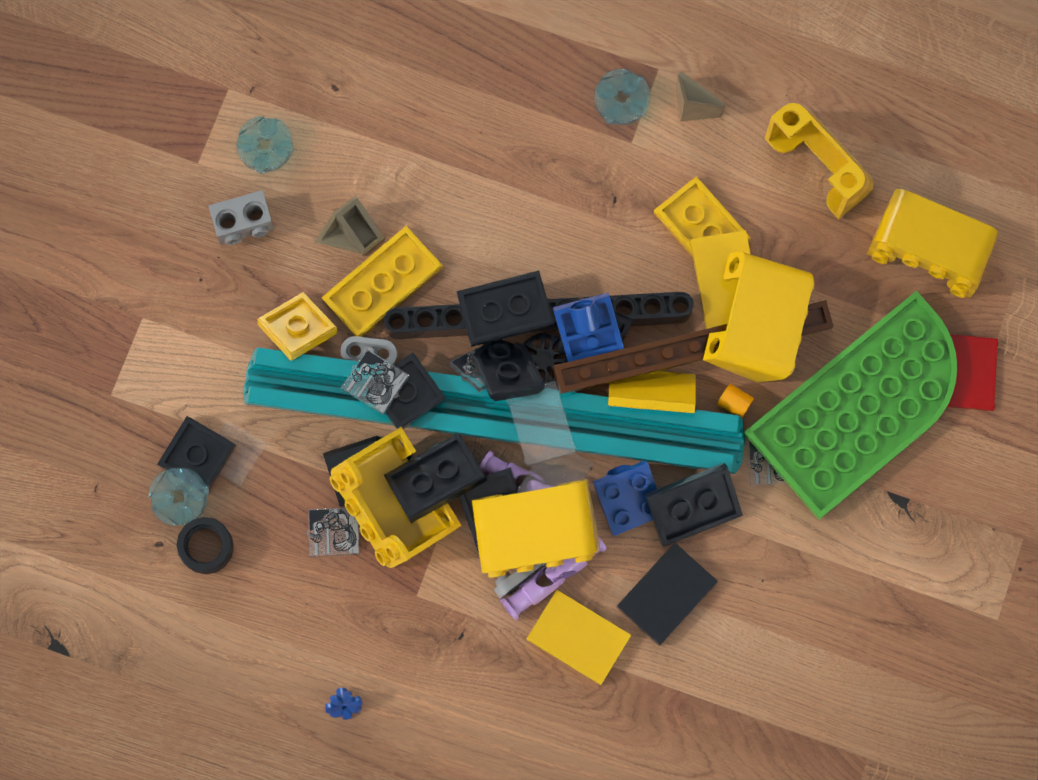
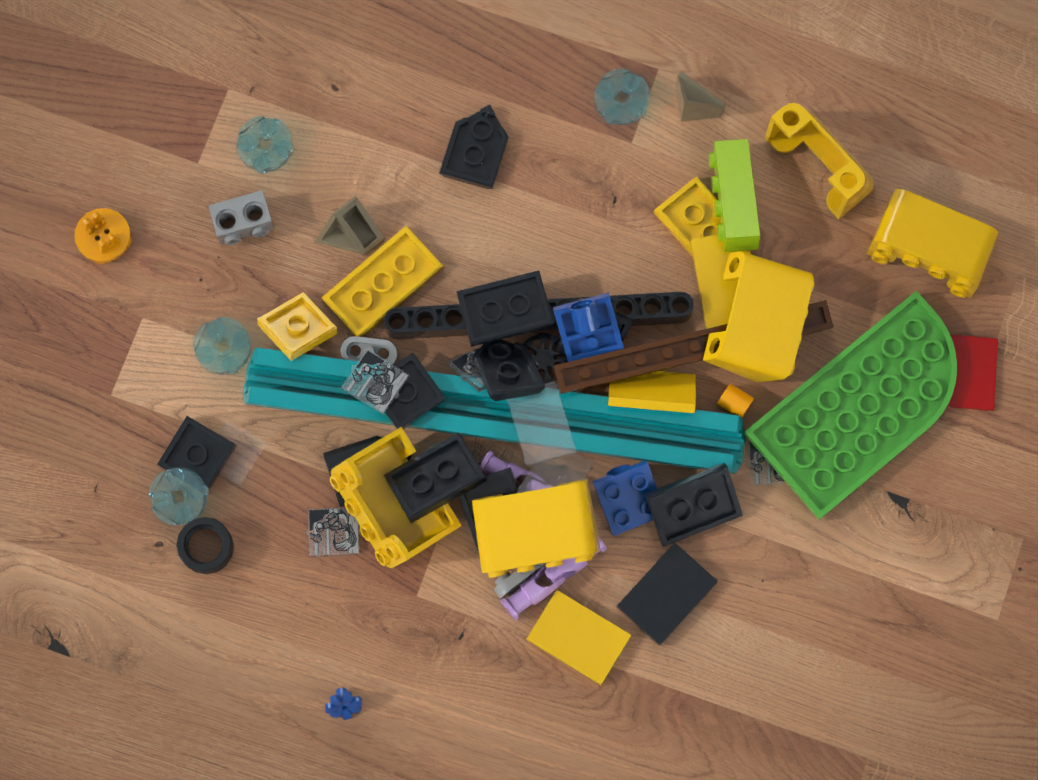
(110, 245): none -> light orange plate
(216, 331): none -> clear light blue plate
(475, 149): none -> black tile
(736, 195): none -> lime brick

